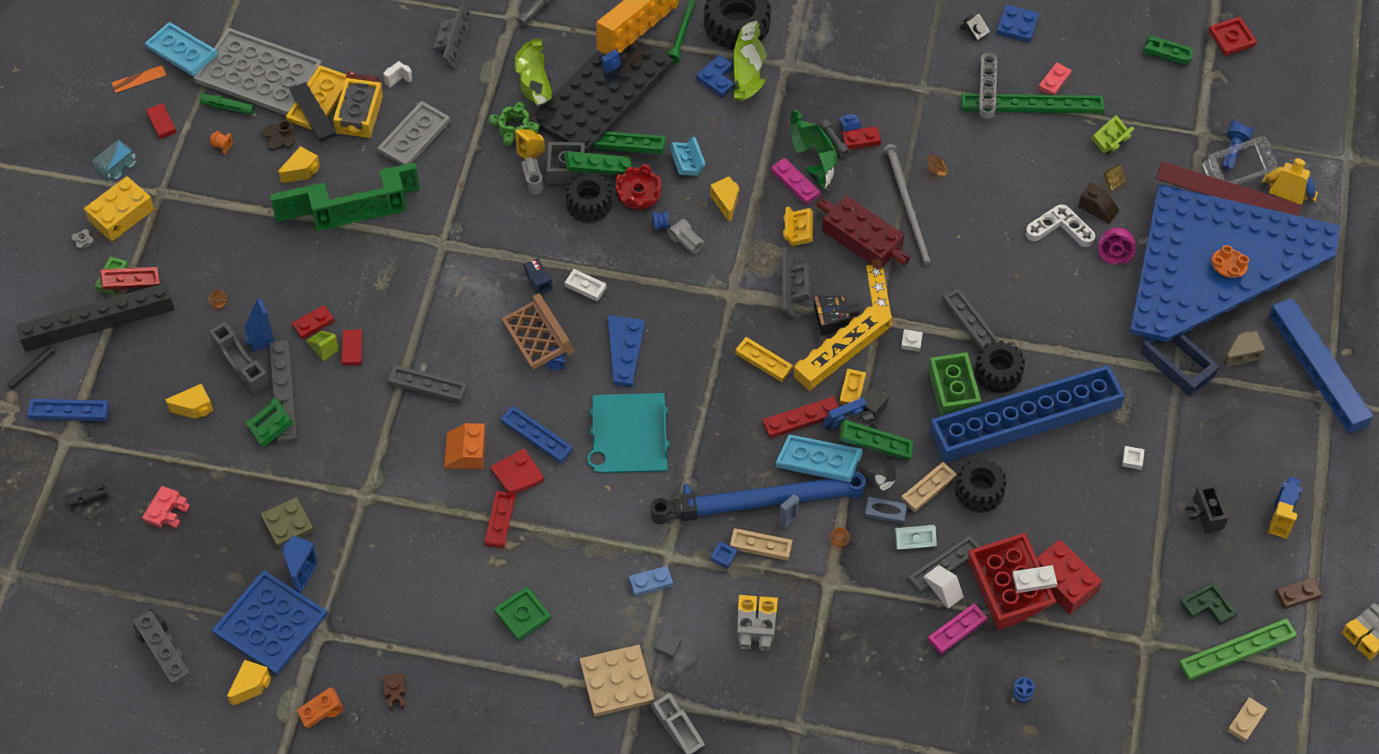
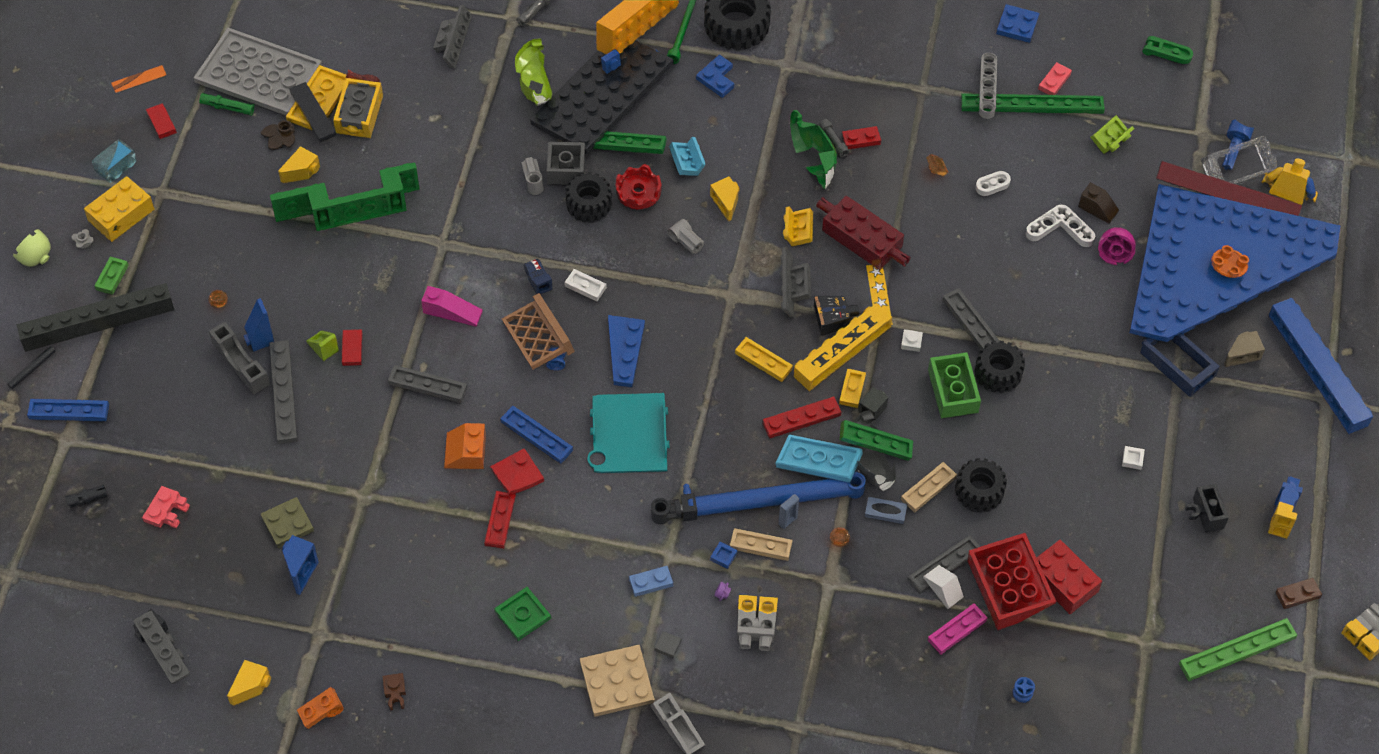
(33, 250): none -> yellowish green cylinder
(129, 278): plate -> none
(181, 49): medium azure tile -> none
(190, 403): yellow slope -> none
(221, 141): orange brick -> none
(270, 622): blue plate -> none
(273, 425): green plate -> none
(313, 322): red plate -> none
(396, 73): white bracket -> none
(414, 134): light grey plate -> none
(449, 306): none -> dark pink slope
(517, 113): bright green piece -> none
(529, 143): yellow slope -> none
(596, 163): green plate -> none
(660, 220): blue wheel -> none
(722, 591): none -> medium lavender plate
(747, 62): lime animal -> none
(795, 181): dark pink plate -> none
(836, 416): blue plate -> none
(849, 122): blue plate -> none
(891, 150): light grey bar -> none
(915, 537): light aqua plate -> none
(975, 26): bracket -> none
(992, 184): none -> white plate
(1026, 413): blue brick -> none
(1034, 579): white plate -> none
(1114, 177): clear yellow plate -> none
(1209, 599): dark green plate -> none
(1232, 36): red plate -> none
(1247, 719): tan plate -> none

